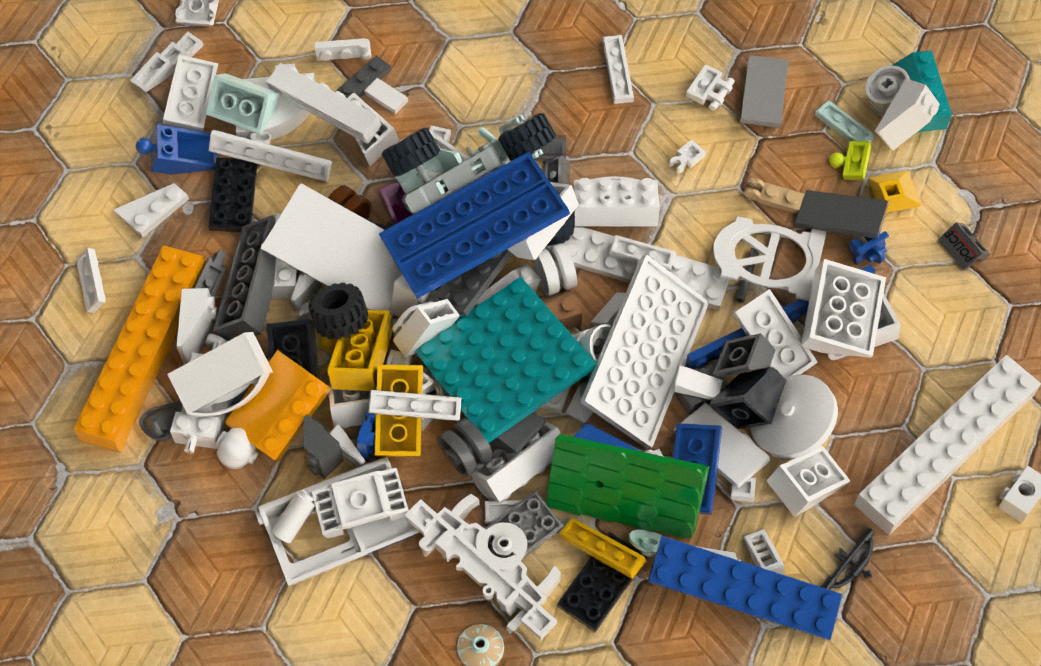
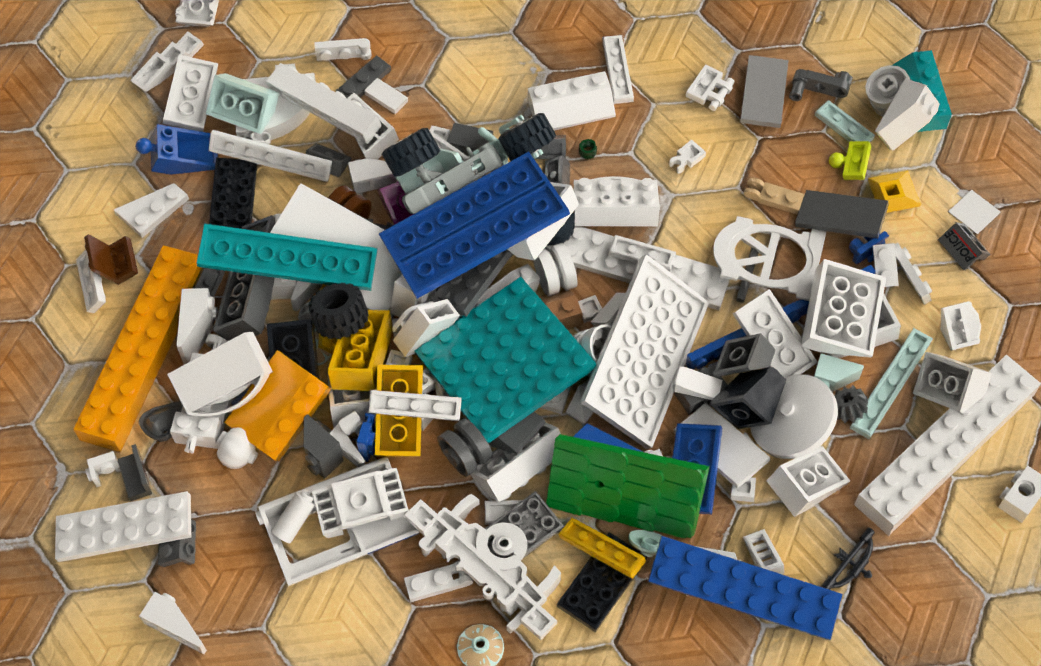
(101, 464): none -> white bracket
(112, 261): none -> reddish brown bracket
(123, 526): none -> white plate
(134, 475): none -> dark grey panel
(166, 617): none -> white slope
(178, 550): none -> dark grey bracket
(286, 257): none -> teal plate
(339, 160): none -> dark grey slope
(351, 423): none -> white piece
(370, 174): none -> white slope
(435, 582): none -> white plate
(466, 136): none -> dark grey slope
(573, 100): none -> white slope
(587, 154): none -> dark green axle
(590, 308): none -> white tile
(821, 83): none -> dark grey beam
(837, 372): none -> light aqua slope
(851, 403): none -> dark grey gear
(886, 263): none -> white plate
(892, 382): none -> light aqua tile
(913, 273): none -> white plate
(951, 382): none -> white slope
(960, 325): none -> white slope
(974, 211): none -> white sticker

